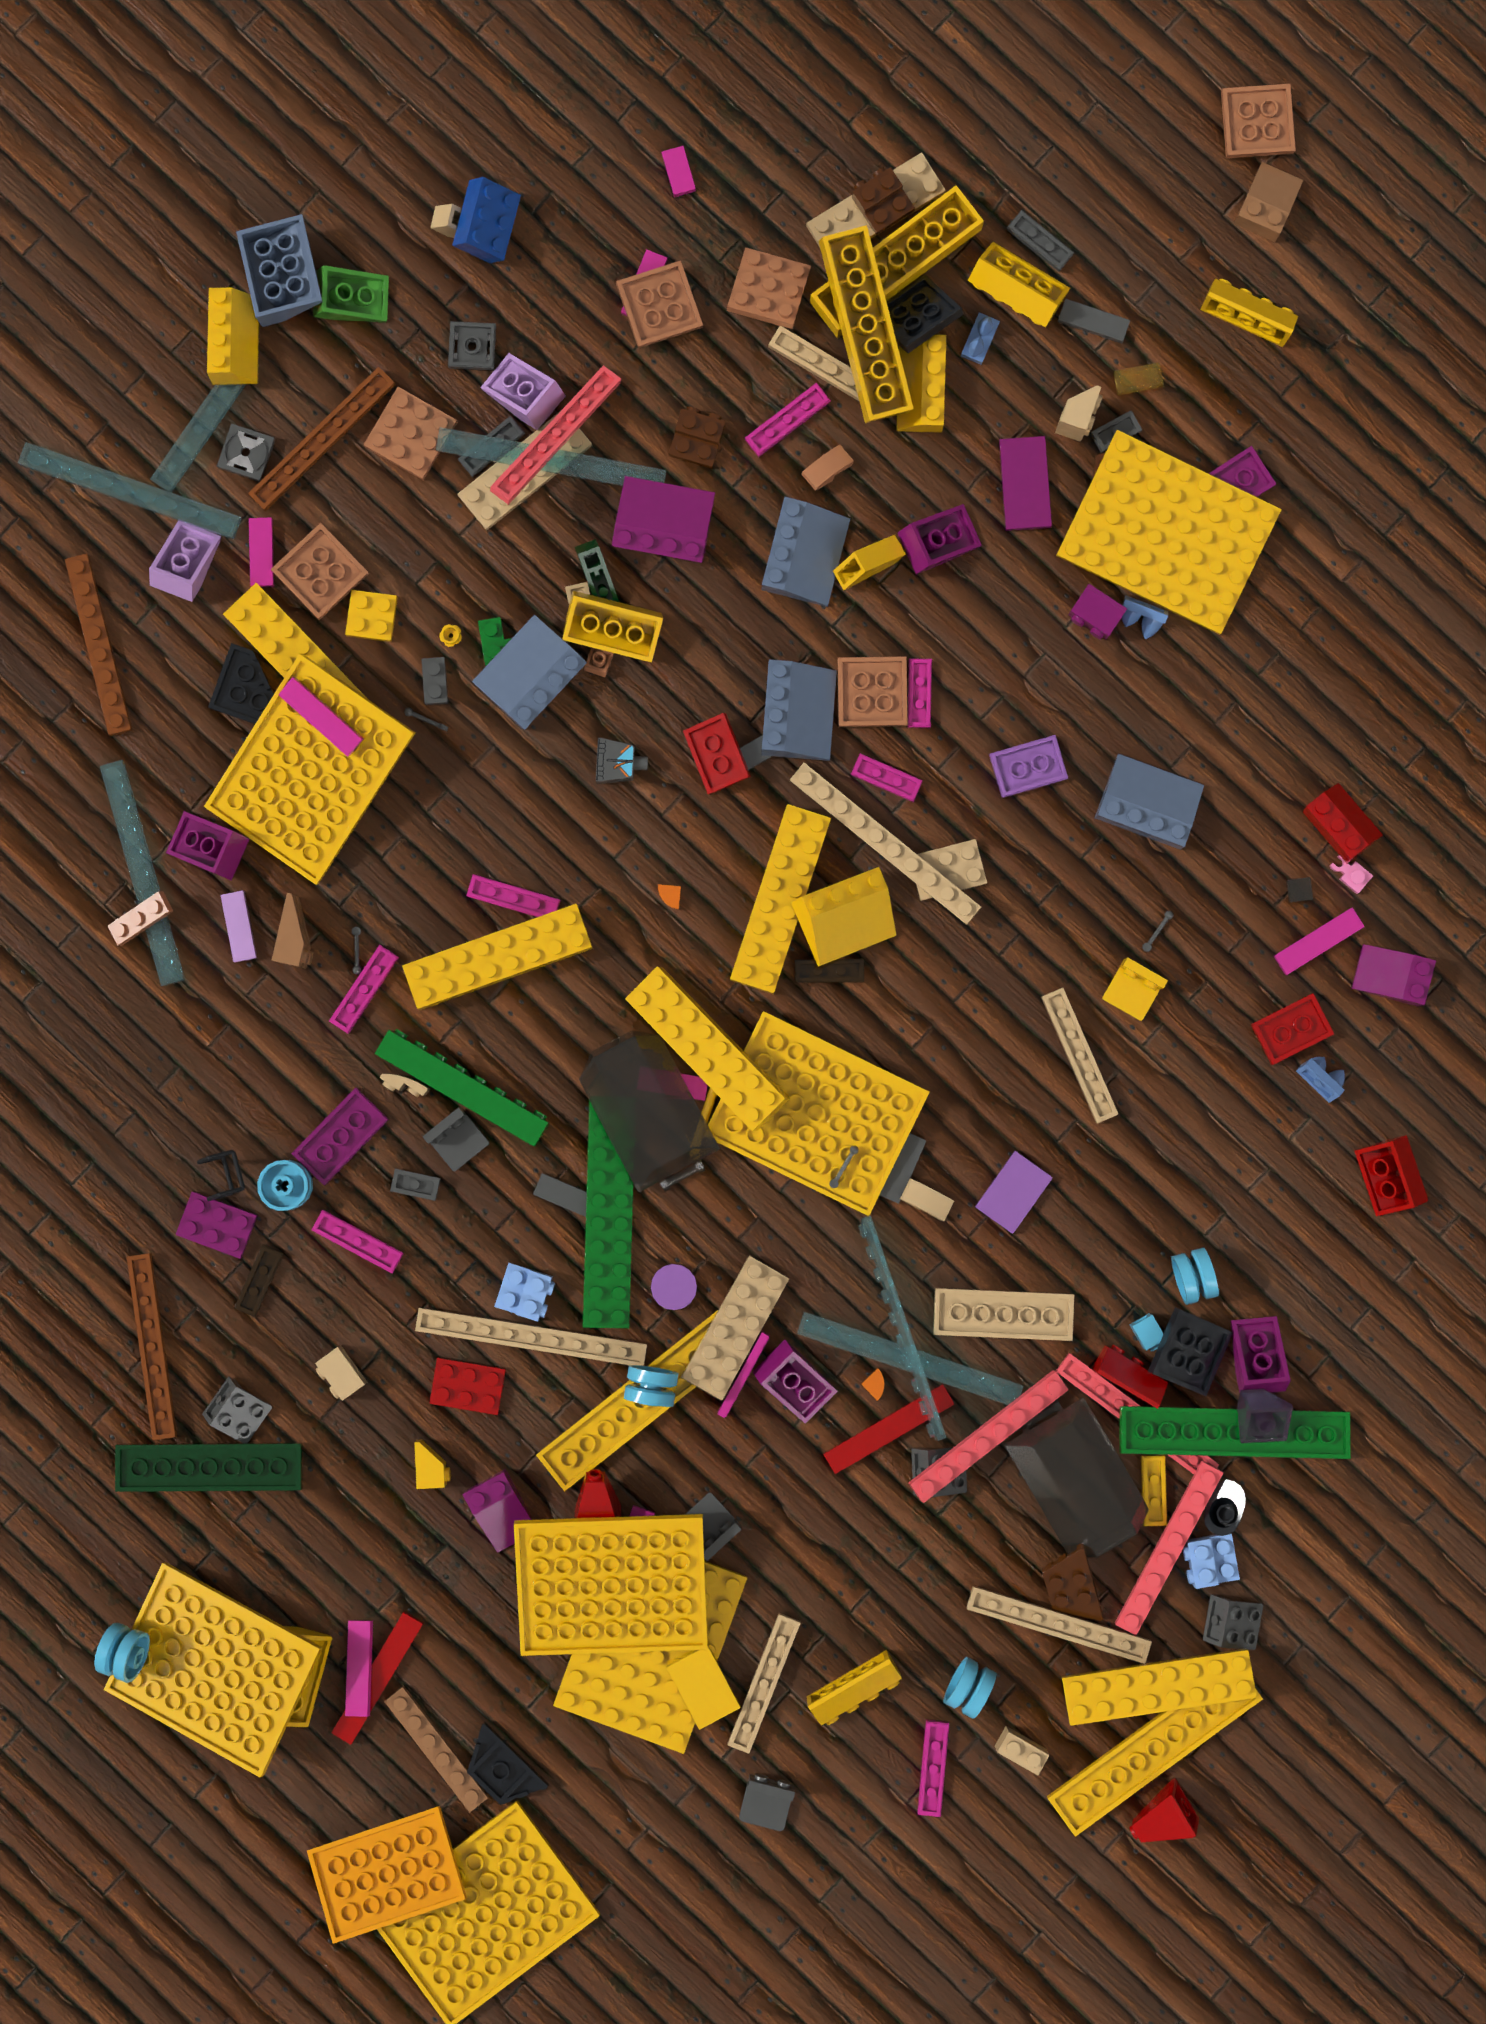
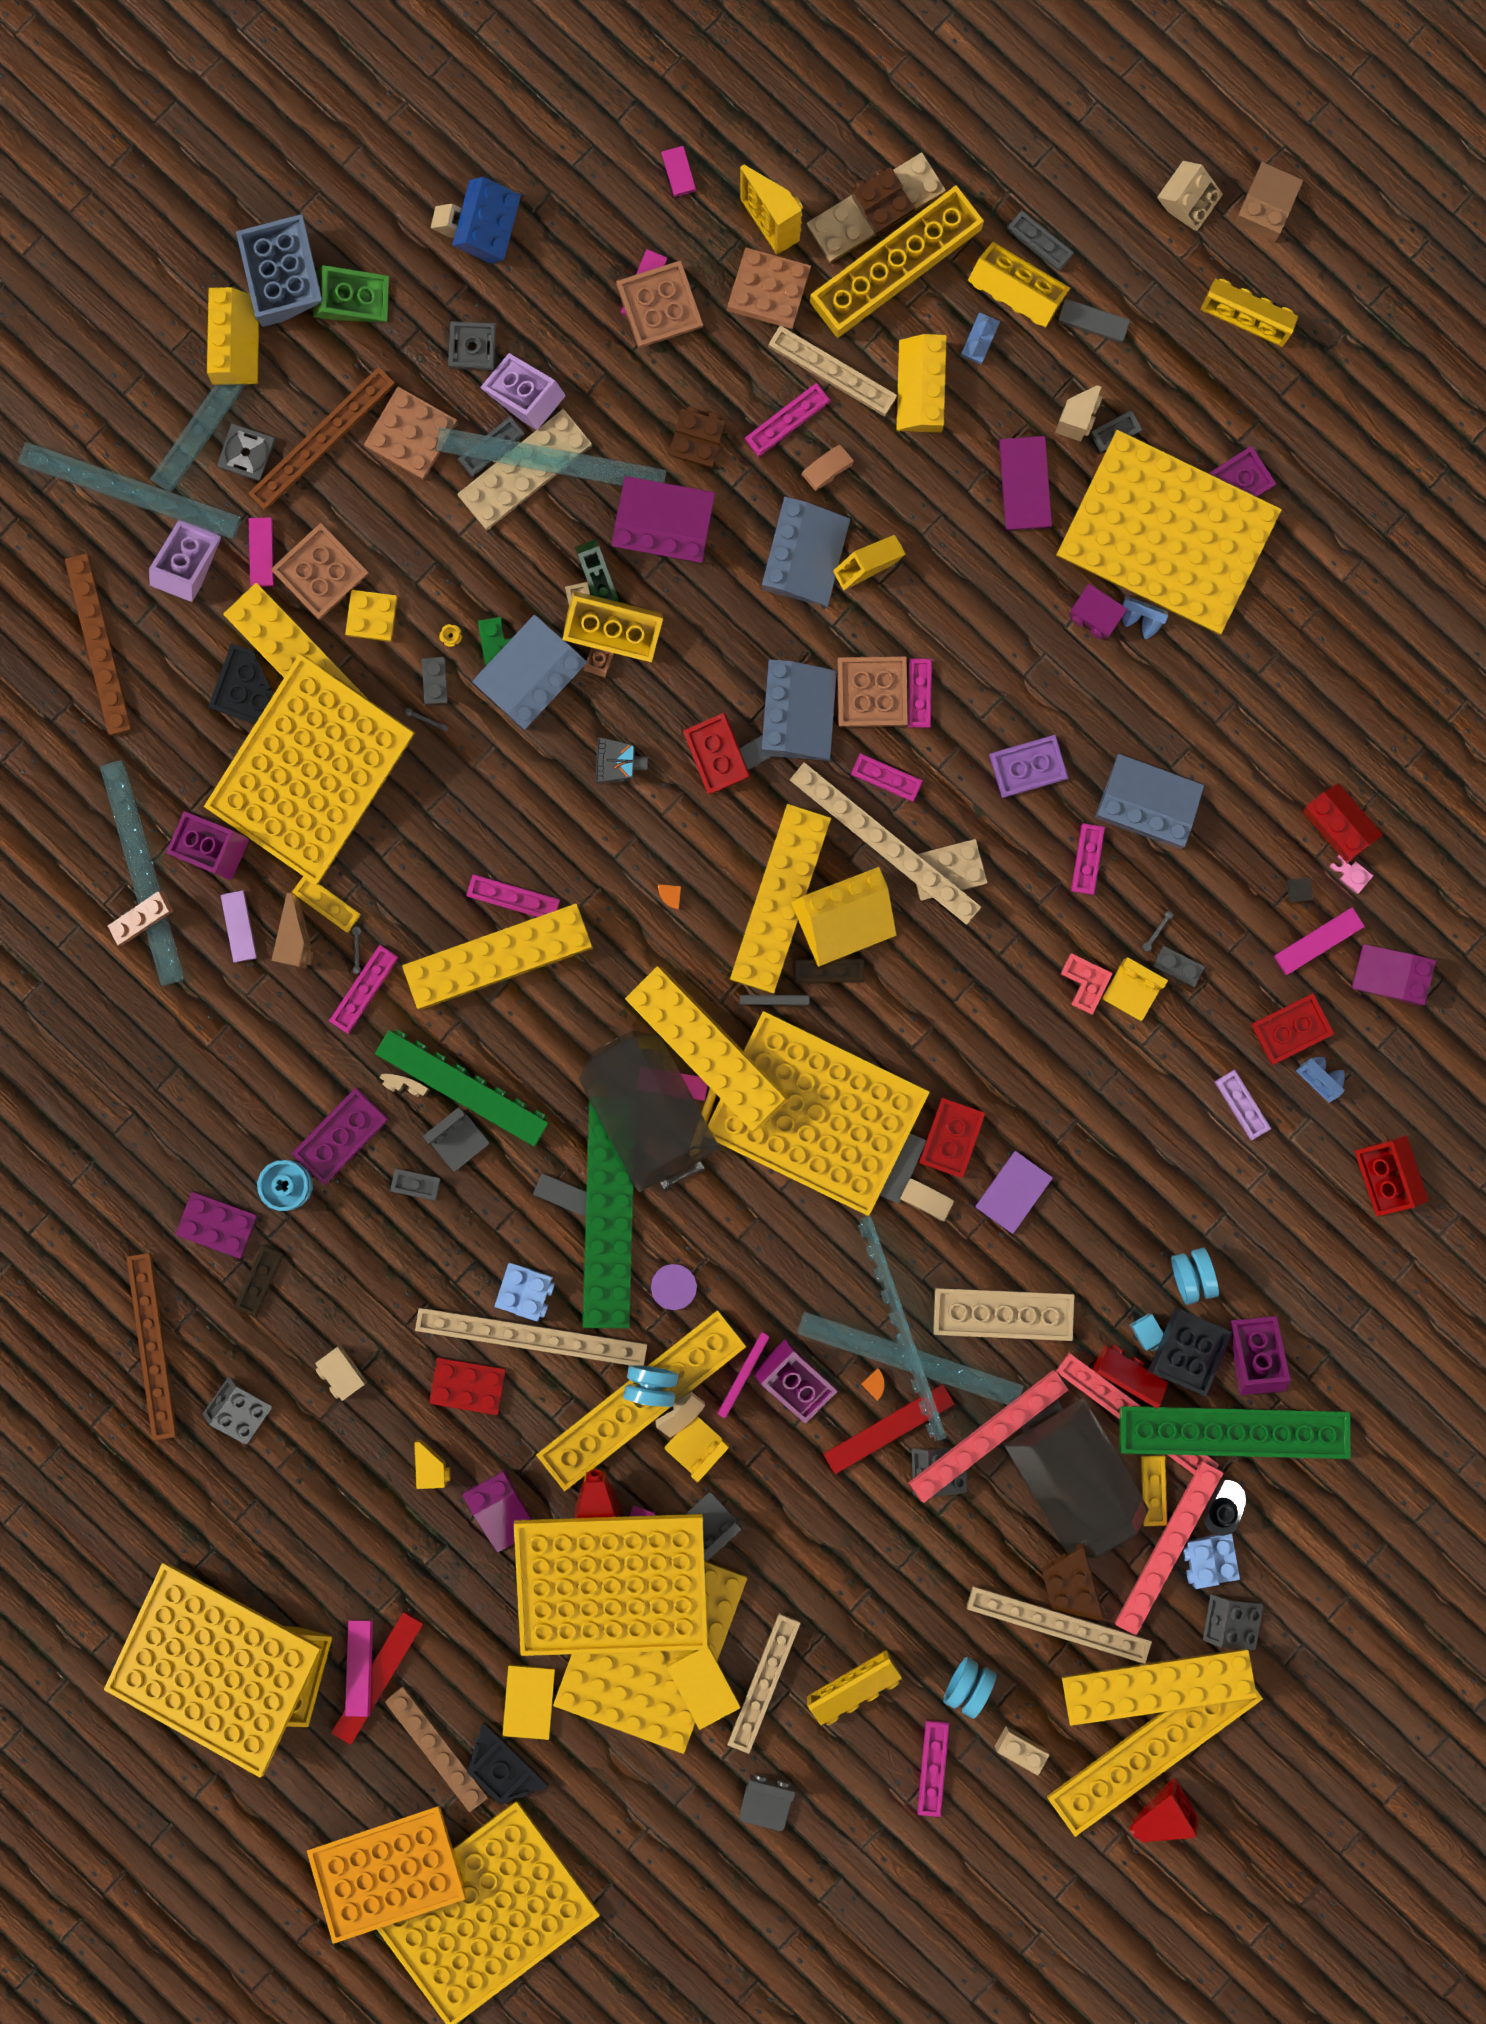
(122, 1652): medium azure wheel -> none
(208, 1467): dark green plate -> none
(221, 1155): black piece -> none
(321, 716): dark pink tile -> none
(327, 904): none -> yellow tile
(357, 1241): dark pink tile -> none
(528, 1702): none -> yellow tile
(555, 435): coral plate -> none
(684, 1412): none -> tan slope
(697, 1448): none -> yellow bracket
(735, 1328): tan plate -> none
(772, 209): none -> yellow slope
(785, 1000): none -> dark grey tile
(834, 1182): dark grey hinge -> none
(865, 324): yellow brick -> none
(921, 313): black plate -> none
(939, 538): magenta slope -> none
(952, 1137): none -> red plate
(1079, 1055): tan plate -> none
(1087, 859): none -> dark pink tile
(1092, 981): none -> coral plate
(1138, 378): clear yellow plate -> none
(1178, 966): none -> dark grey plate
(1190, 194): none -> tan slope
(1242, 1105): none -> lavender tile
(1258, 121): nougat plate -> none
(1263, 1416): clear purple slope -> none

